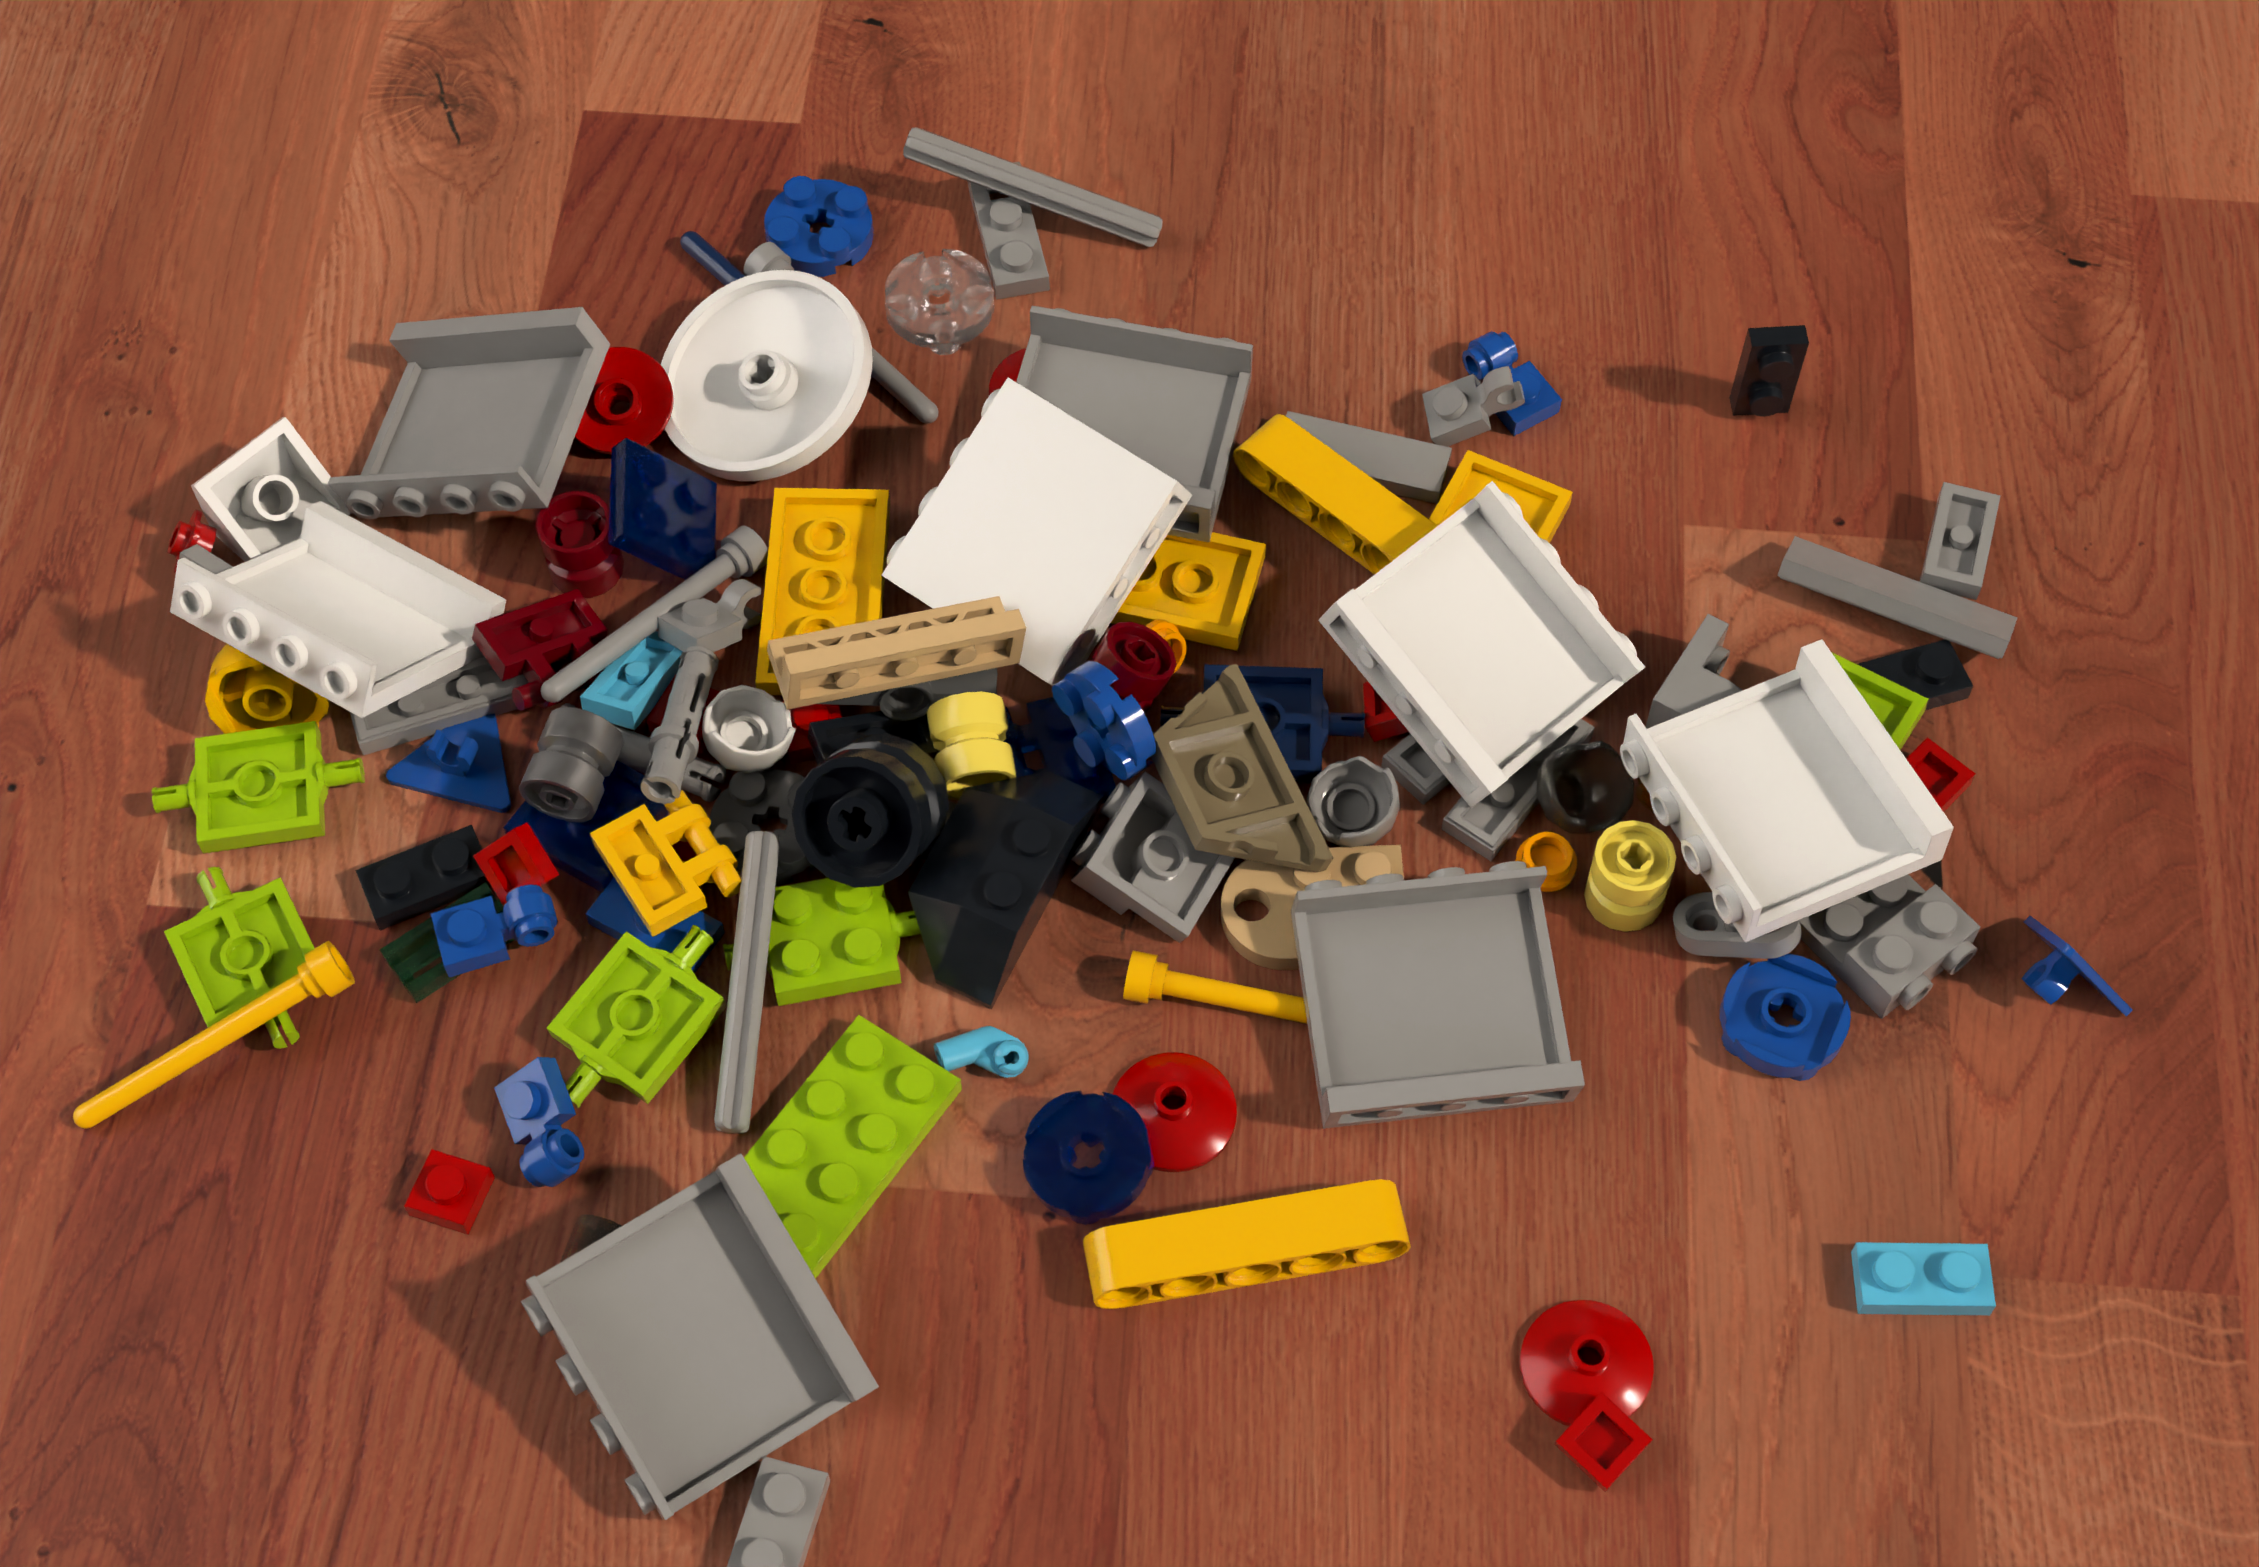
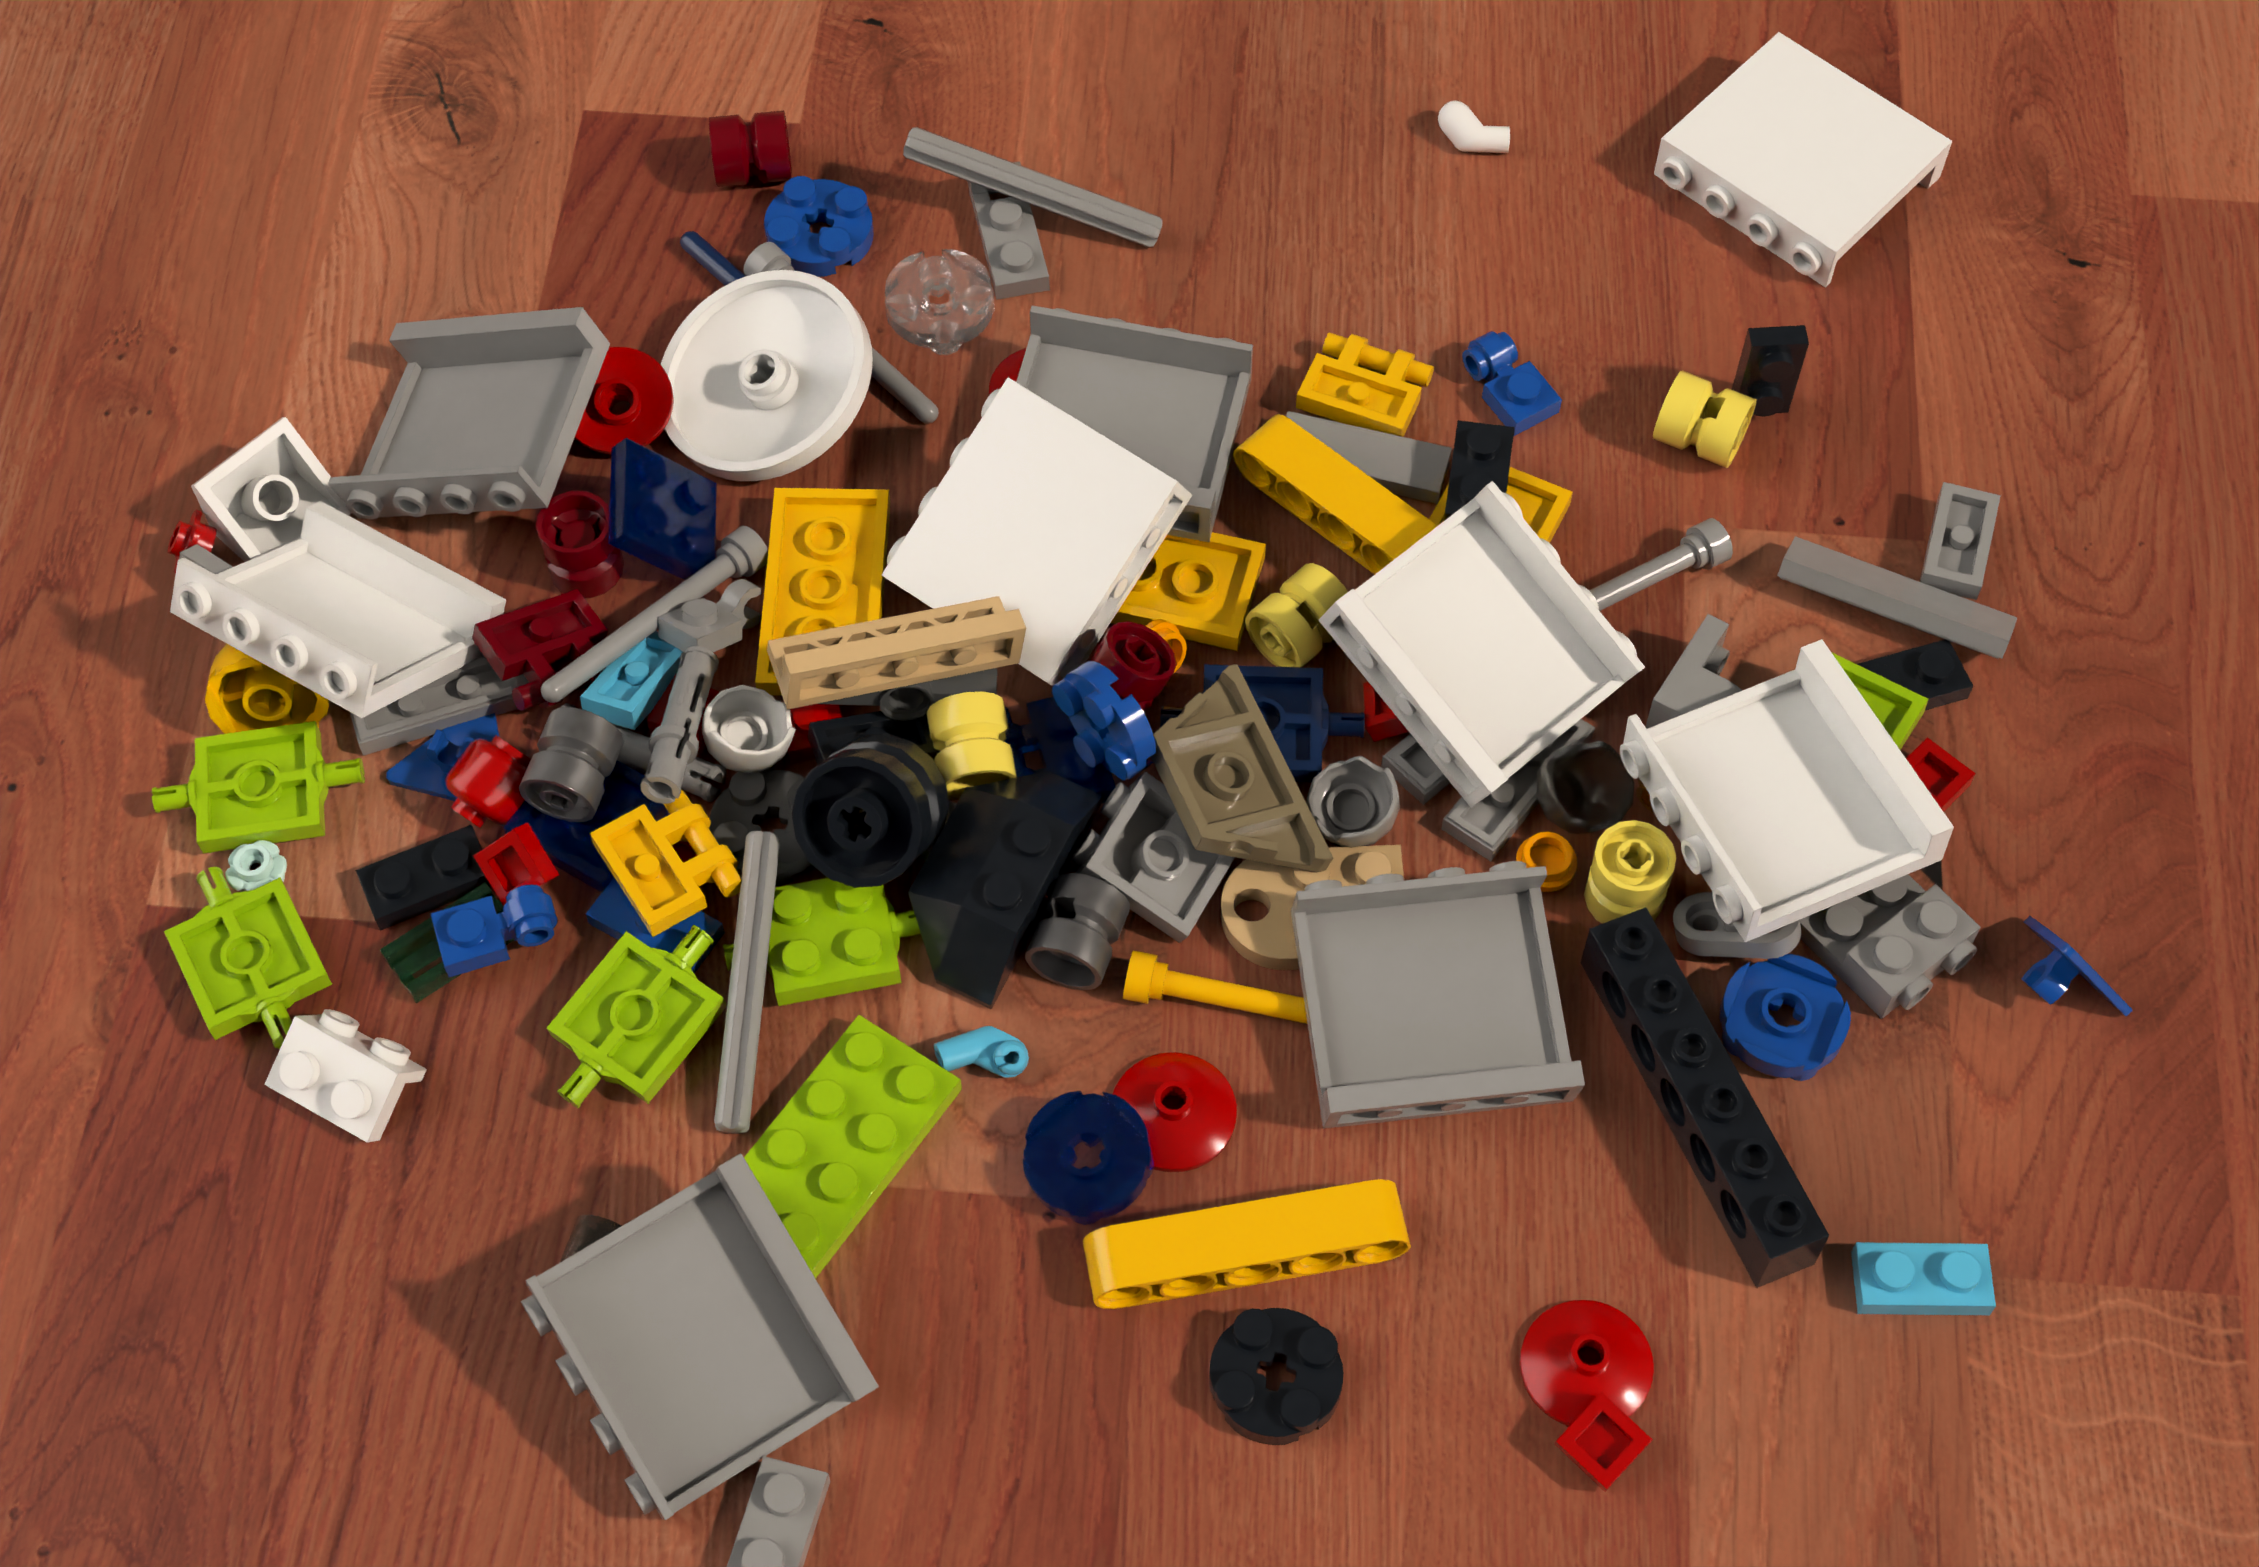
(240, 860): none -> light aqua plate
(319, 975): yellow piece -> none
(342, 1072): none -> white bracket
(449, 1191): red plate -> none
(488, 781): none -> red head
(534, 1109): blue plate -> none
(750, 148): none -> dark red wheel
(1077, 933): none -> flat silver wheel
(1287, 622): none -> light yellow wheel
(1297, 1407): none -> black plate
(1361, 396): none -> yellow plate
(1464, 406): light grey plate -> none
(1469, 133): none -> white arm
(1478, 458): none -> black plate
(1703, 546): none -> light grey piece
(1703, 1098): none -> black brick
(1704, 418): none -> light yellow wheel
(1799, 156): none -> white panel

